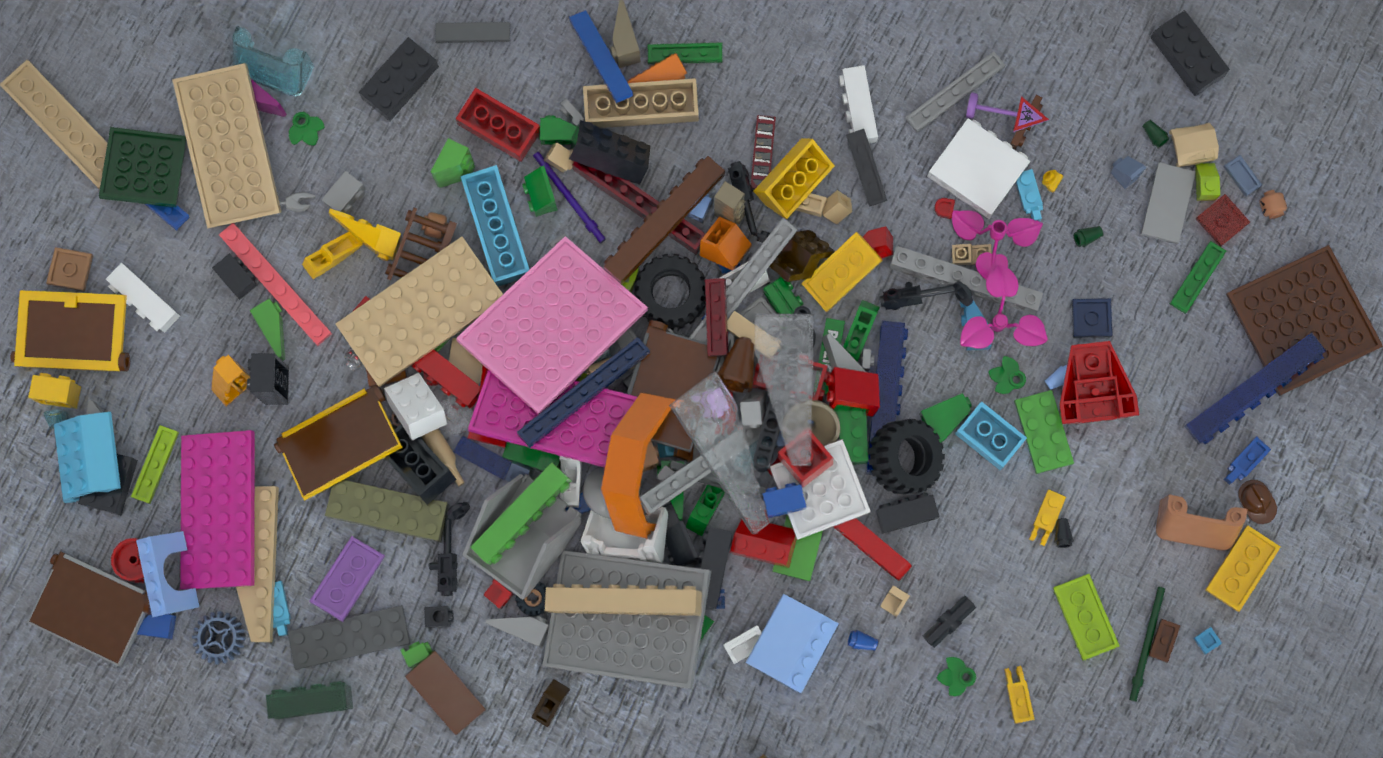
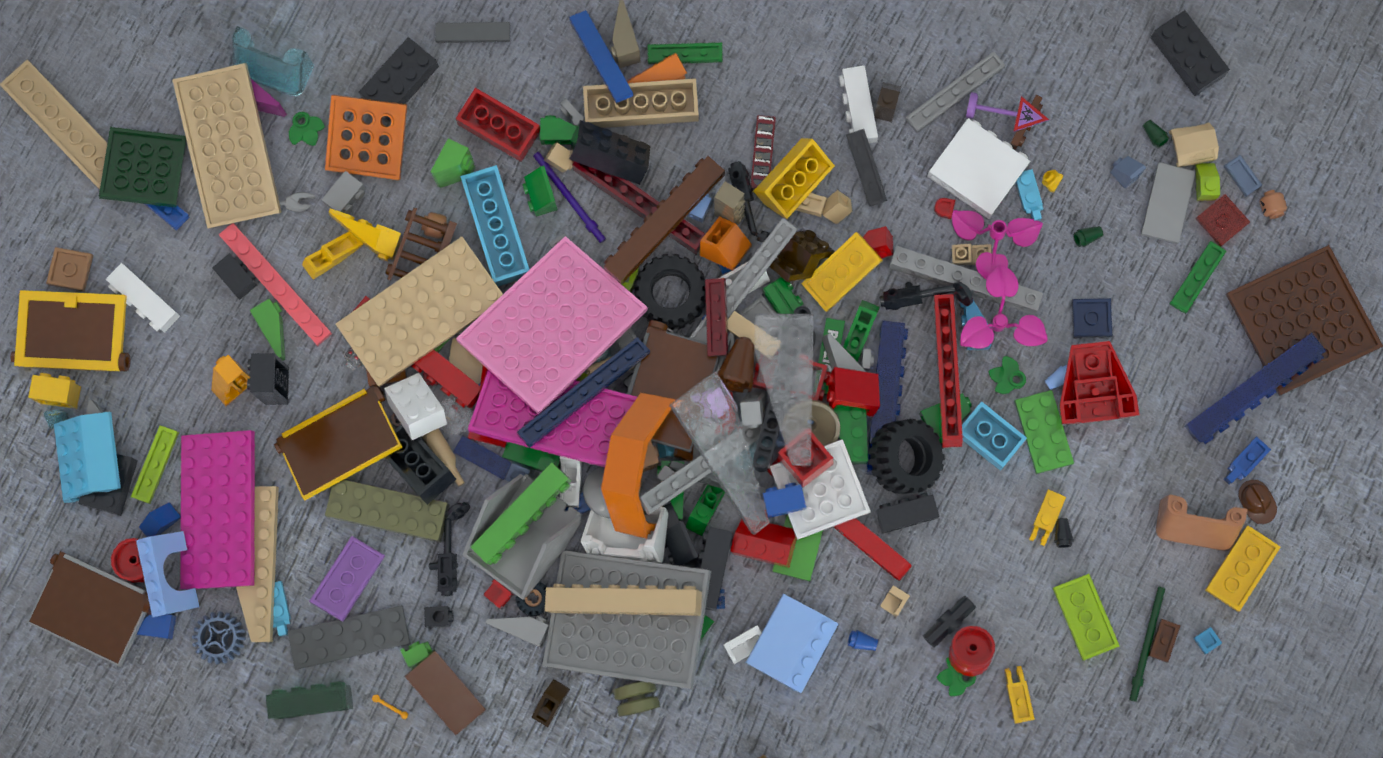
(159, 520): none -> blue slope
(336, 142): none -> orange piece
(376, 698): none -> light orange hinge
(637, 701): none -> olive wheel
(887, 102): none -> dark brown slope
(948, 371): none -> red brick
(971, 650): none -> red wheel

